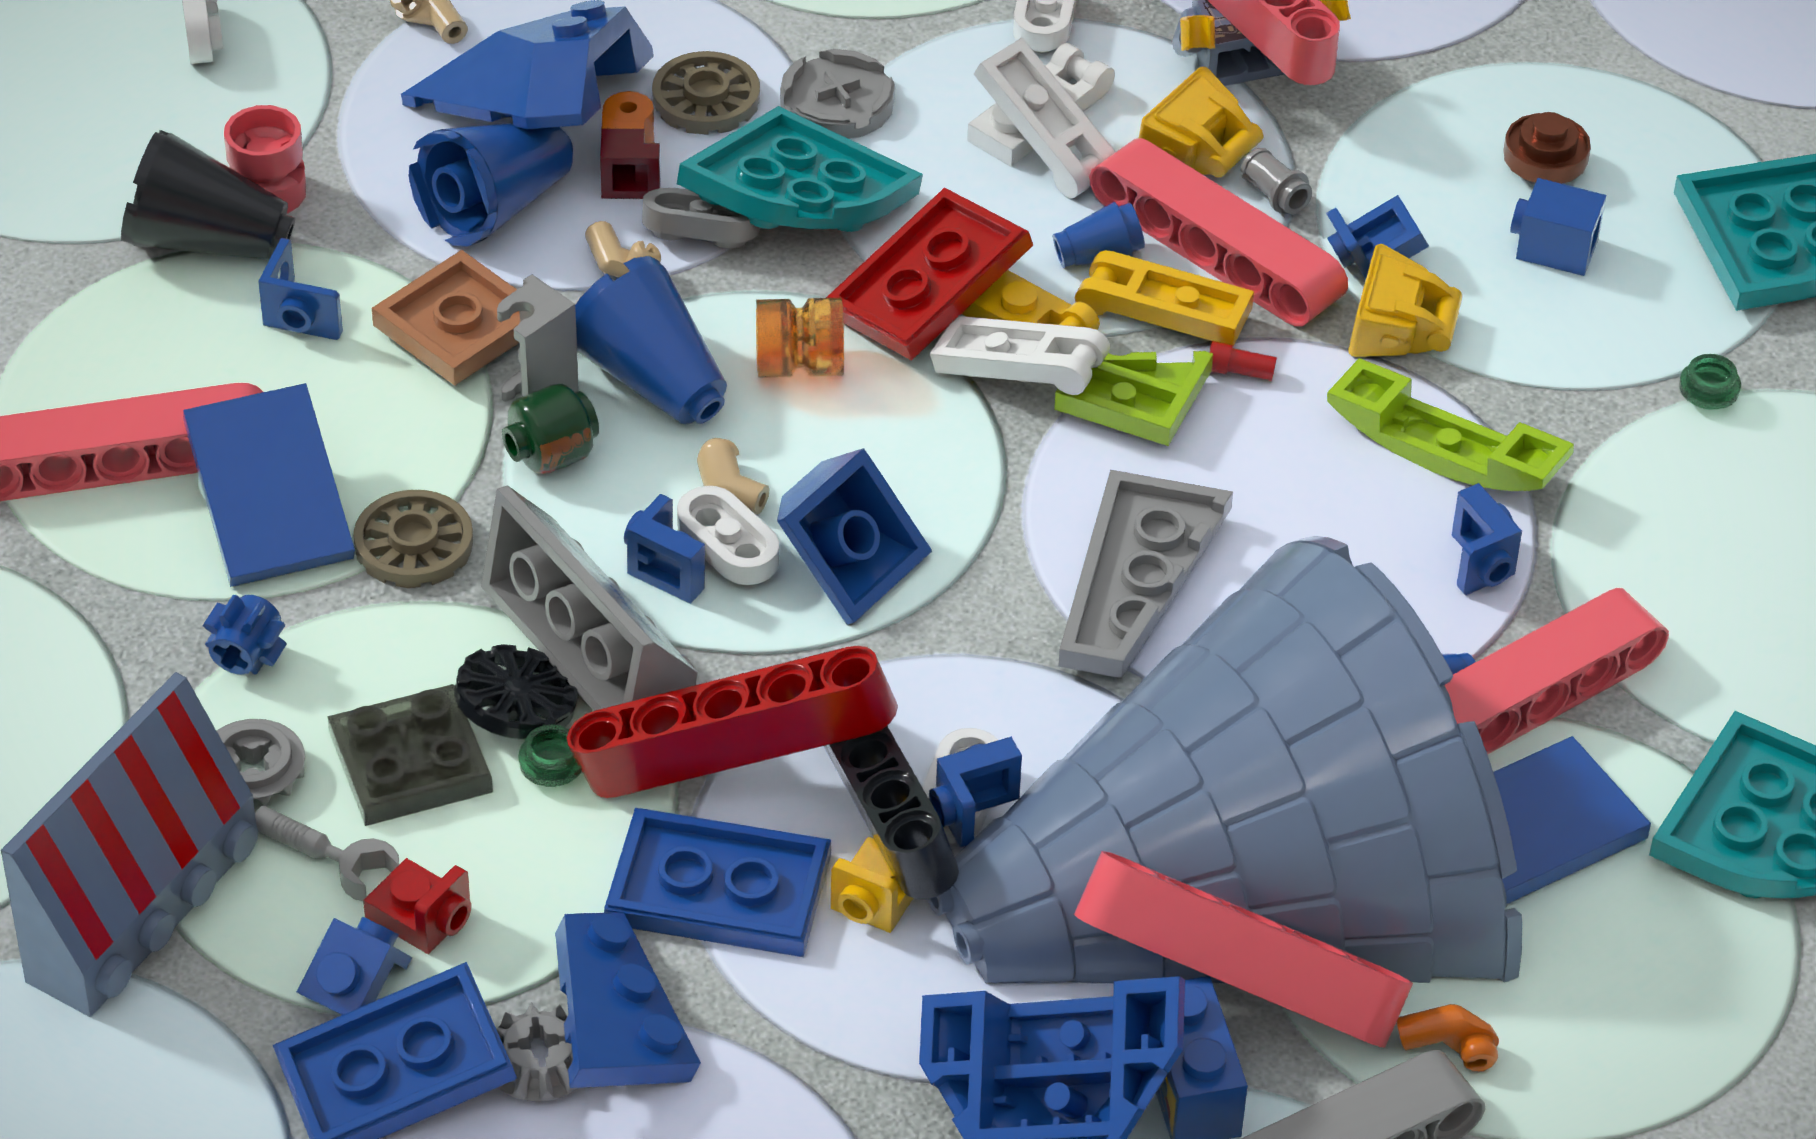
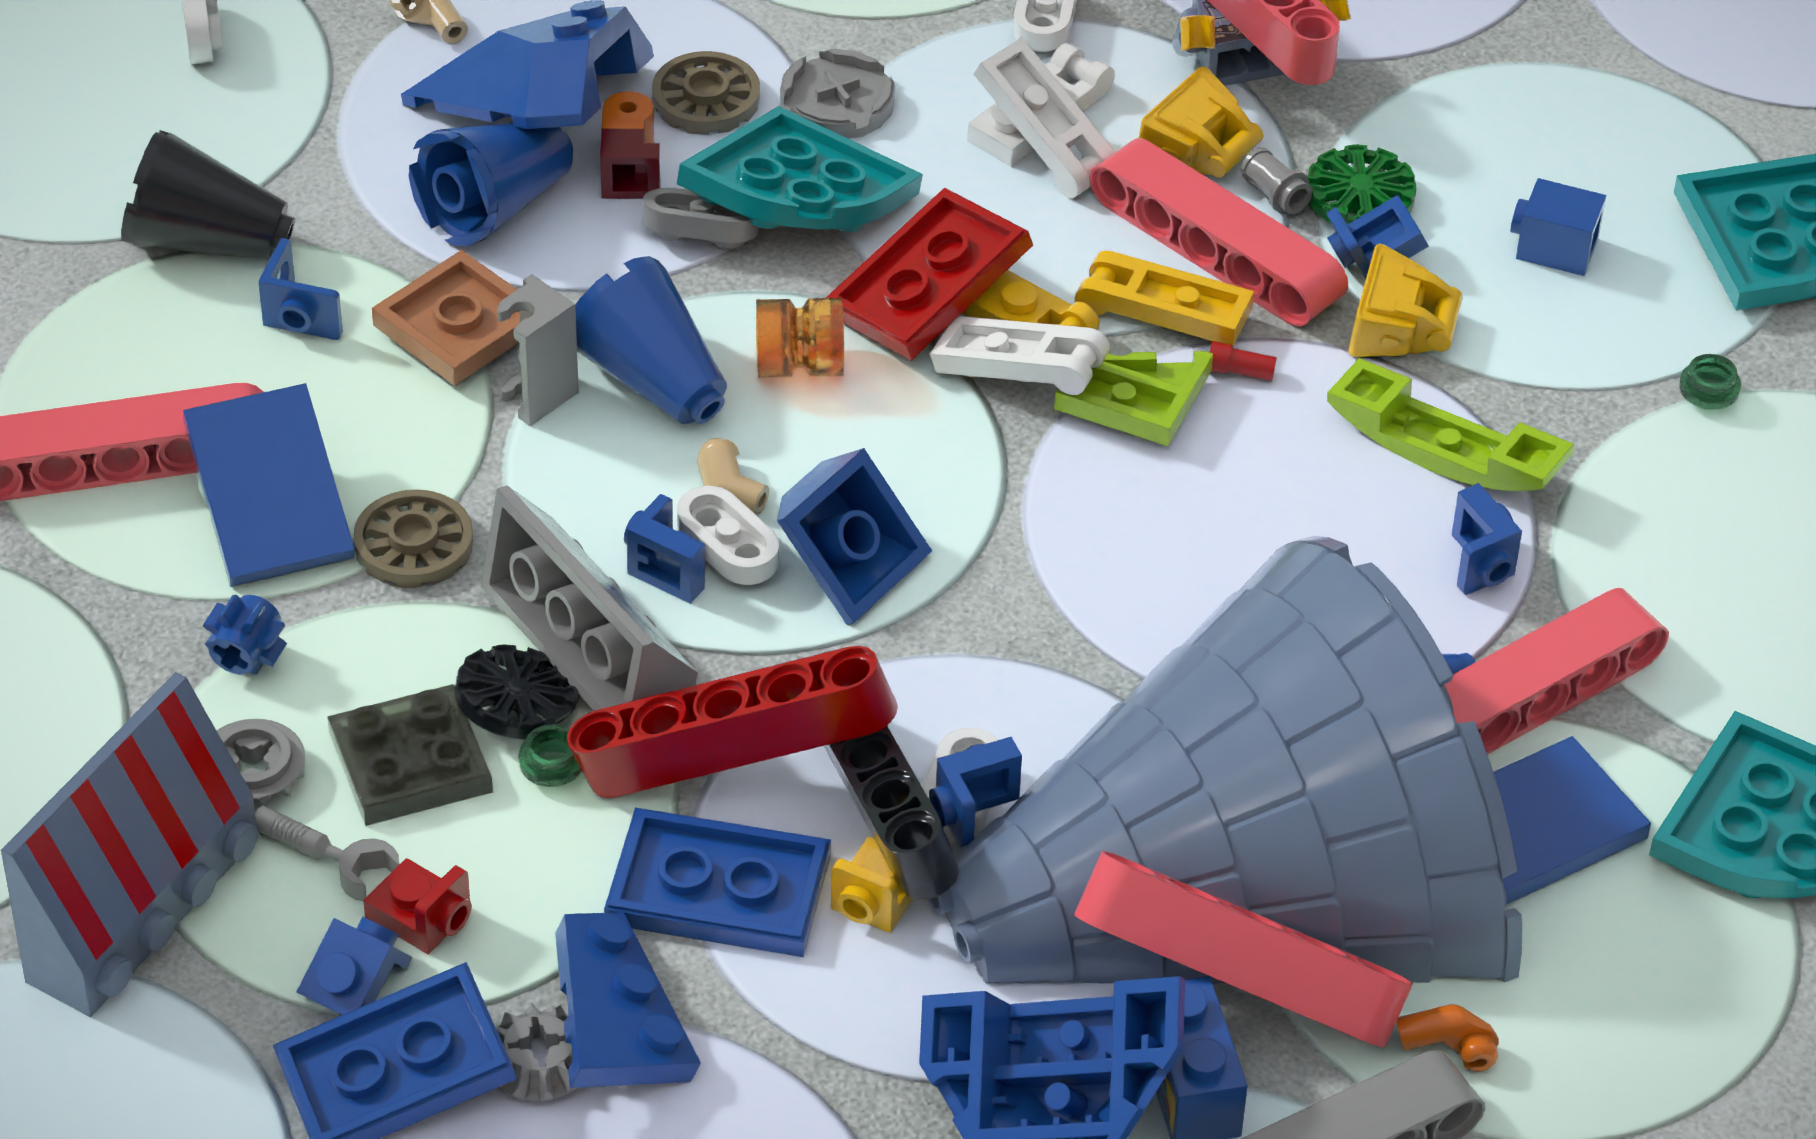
(268, 150): coral wheel -> none
(550, 428): dark green head -> none
(609, 252): tan arm -> none
(1107, 229): blue cone -> none
(1135, 565): light grey wing -> none
(1359, 187): none -> green wheel
(1547, 148): copper plate -> none

